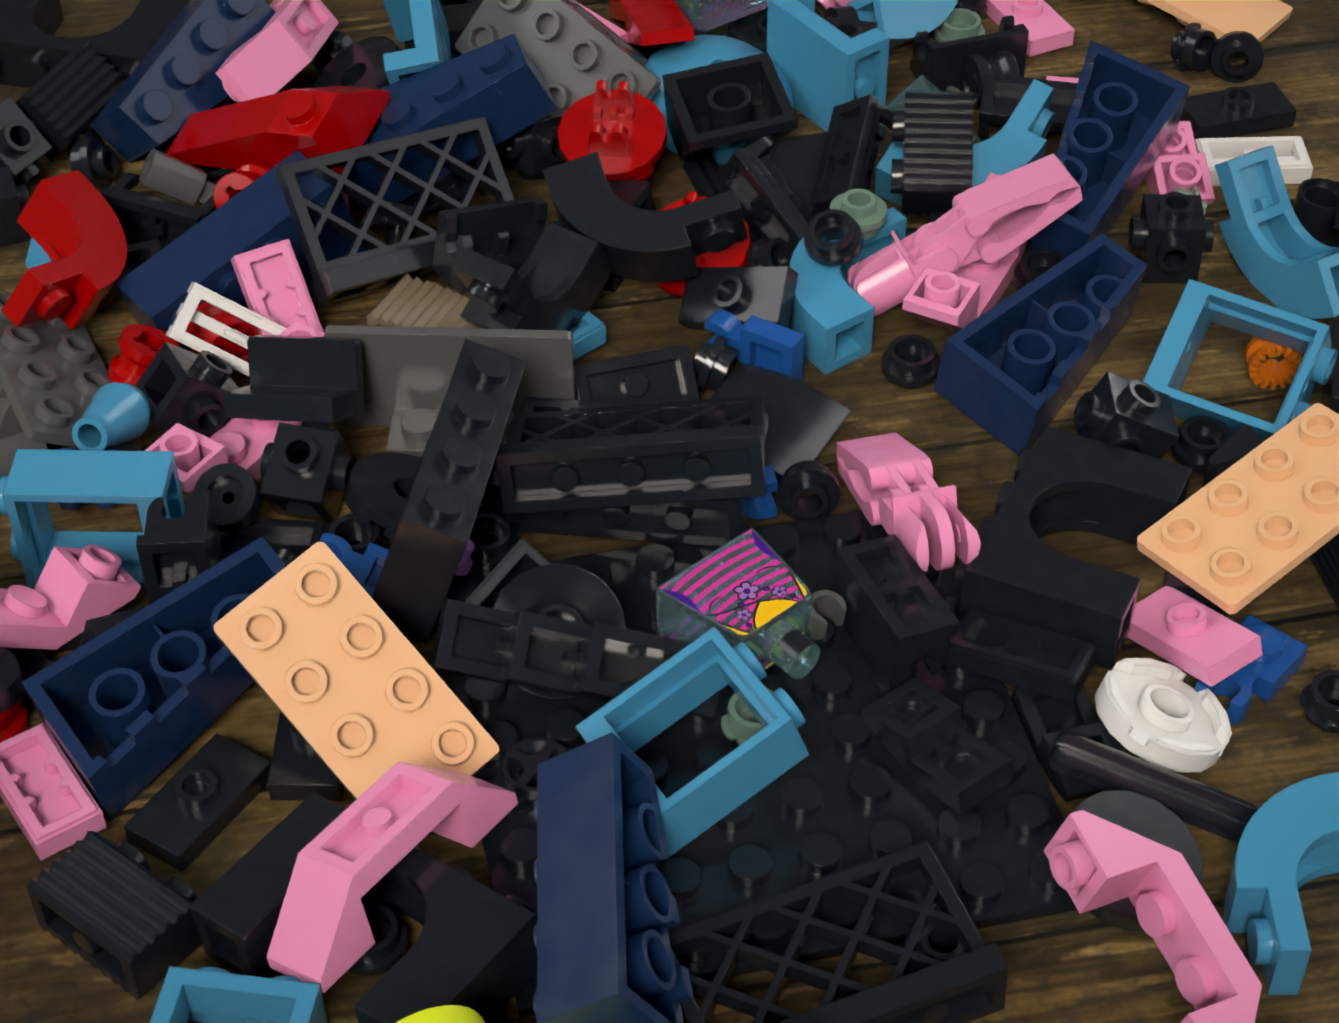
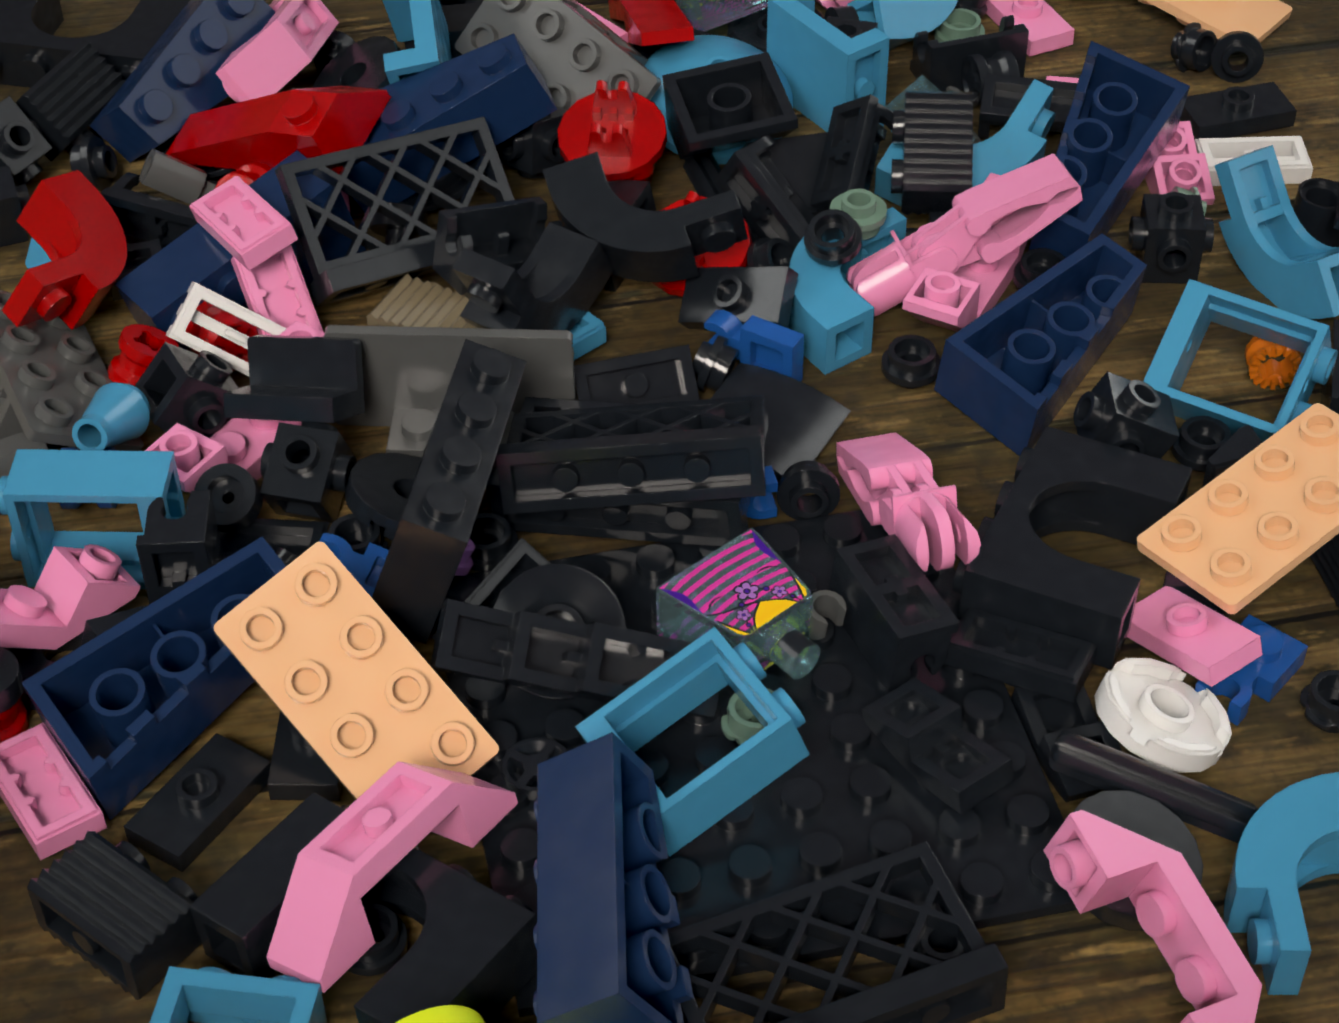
(243, 222): none -> bright pink plate

